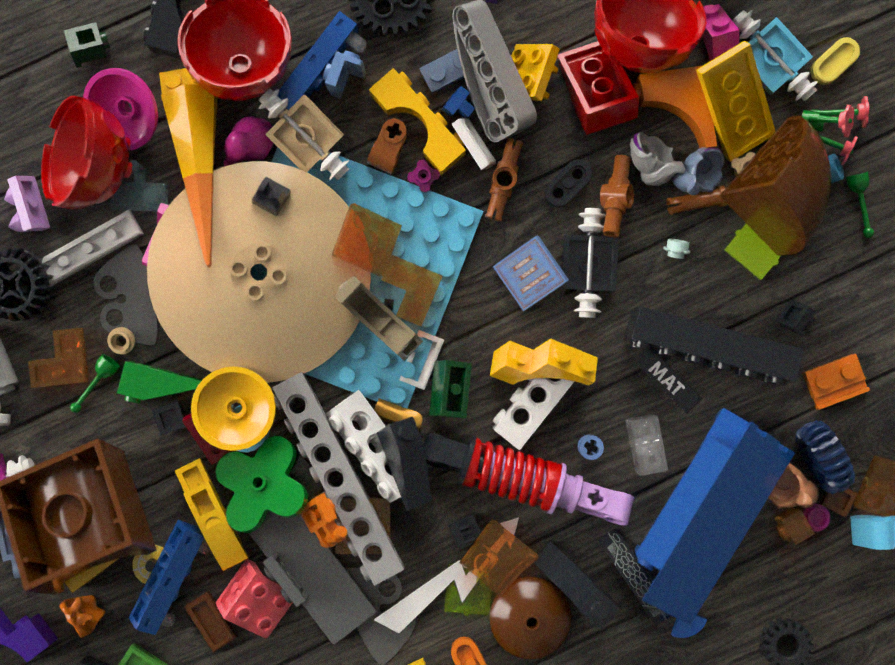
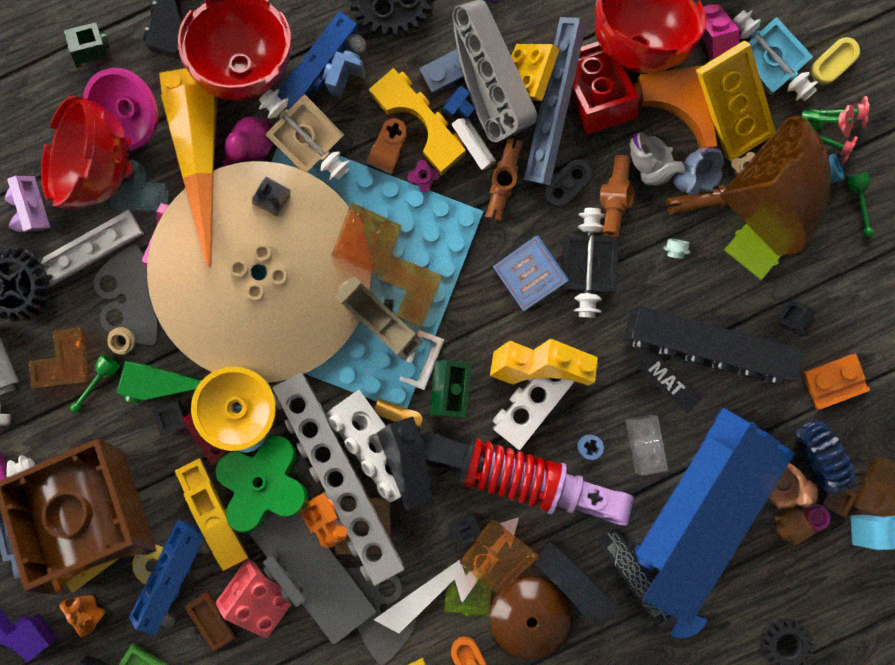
(555, 101): none -> sand blue plate

